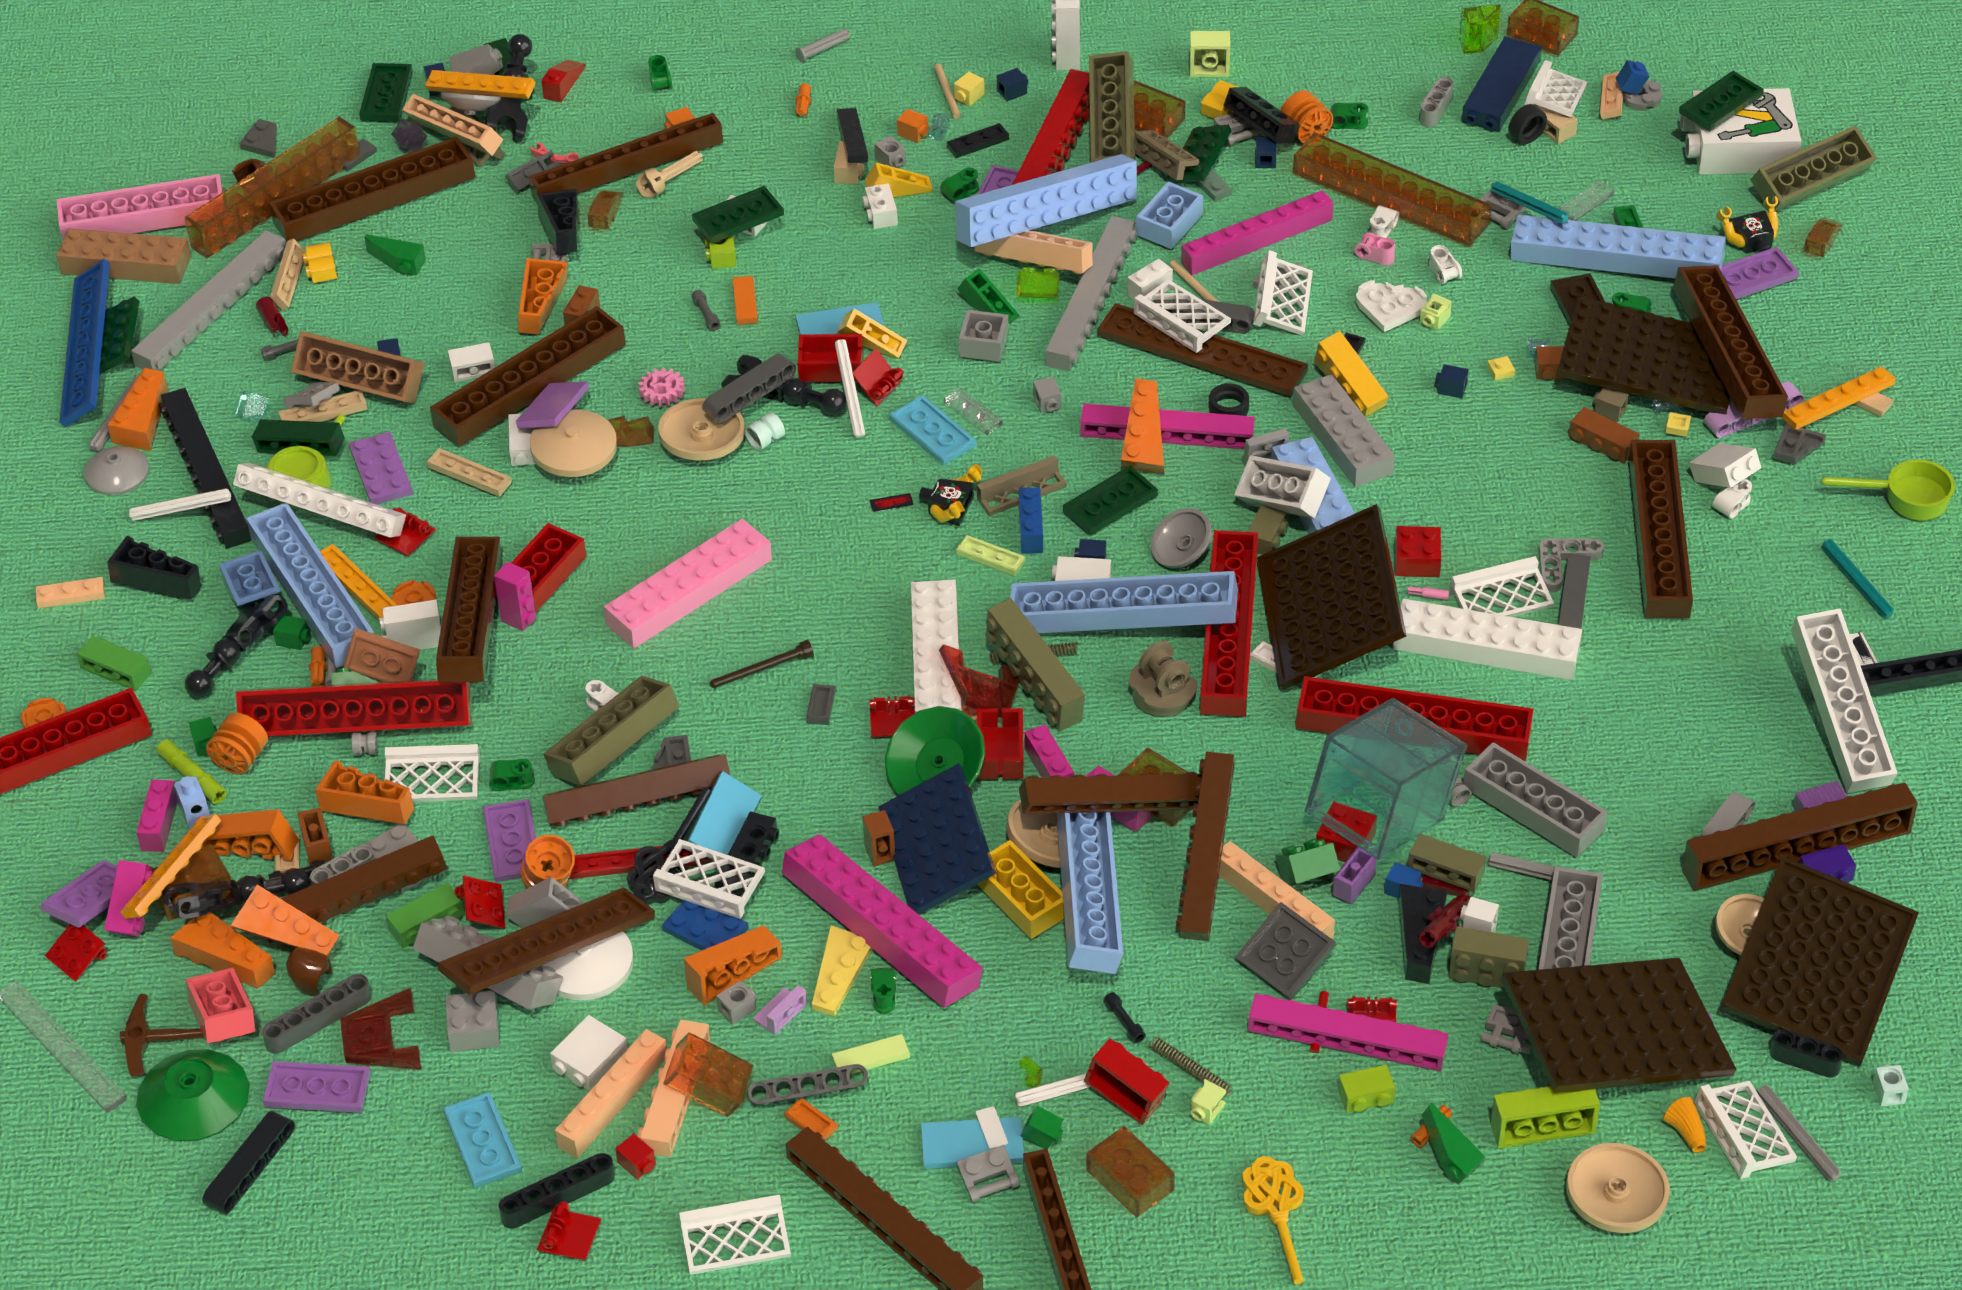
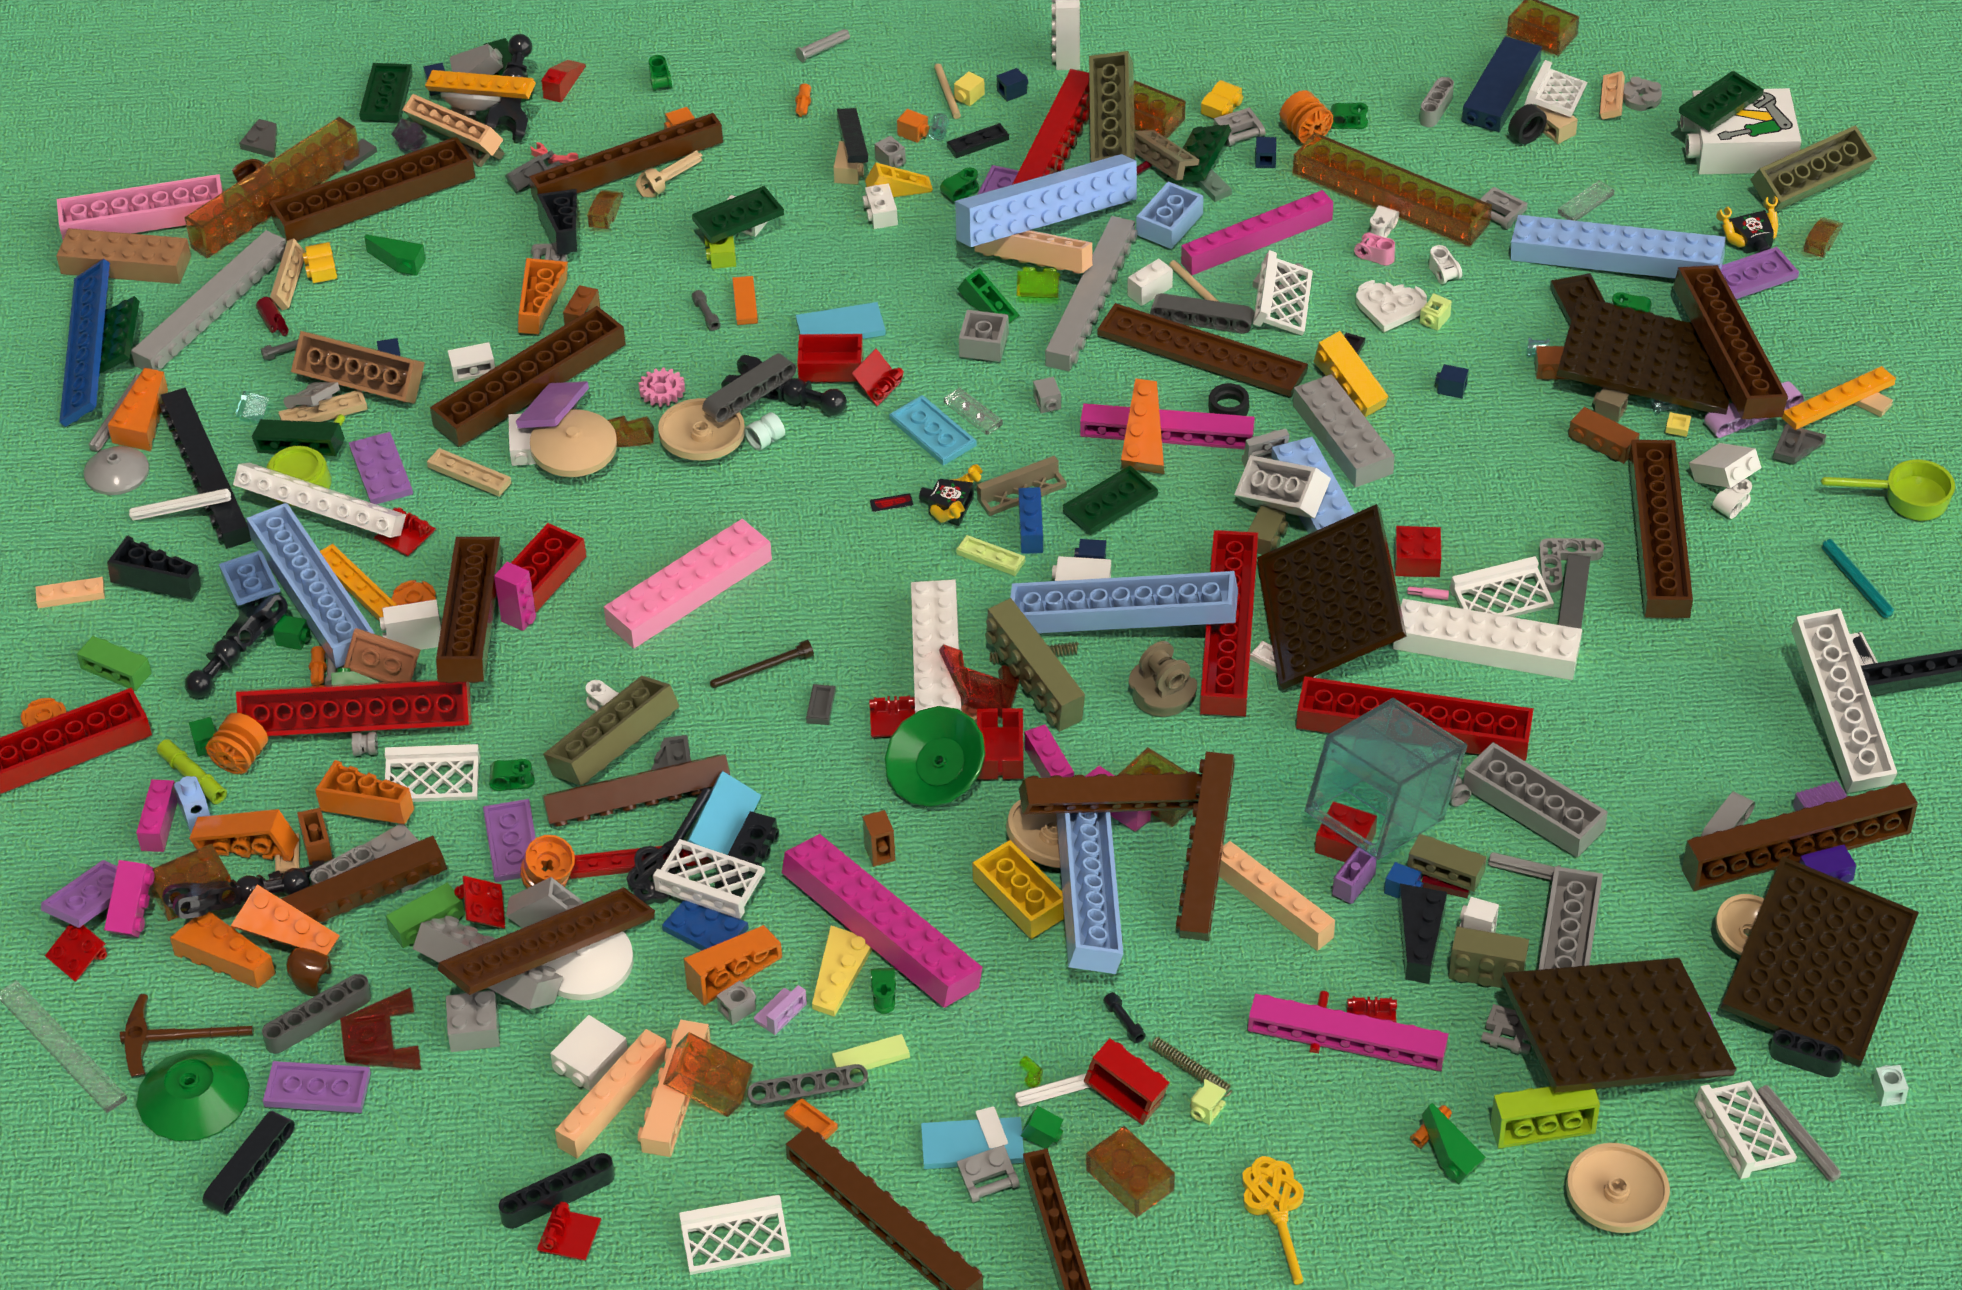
(170, 866): light orange plate -> none
(220, 1005): coral brick -> none
(482, 1140): medium azure tile -> none
(635, 1156): red brick -> none
(849, 388): white axle -> none
(873, 333): yellow slope -> none
(938, 840): dark blue plate -> none
(1171, 323): white fence -> none
(1181, 538): light grey dish -> none
(1209, 53): yellowish green brick -> none
(1261, 114): black brick -> none
(1285, 950): dark grey plate -> none
(1307, 862): brick -> none
(1366, 1088): lime brick -> none
(1443, 920): dark red piece -> none
(1479, 27): clear neon green slope -> none
(1501, 368): light yellow plate -> none
(1530, 202): teal axle -> none
(1627, 216): green plate -> none
(1632, 77): blue brick -> none
(1686, 1120): light orange piece -> none

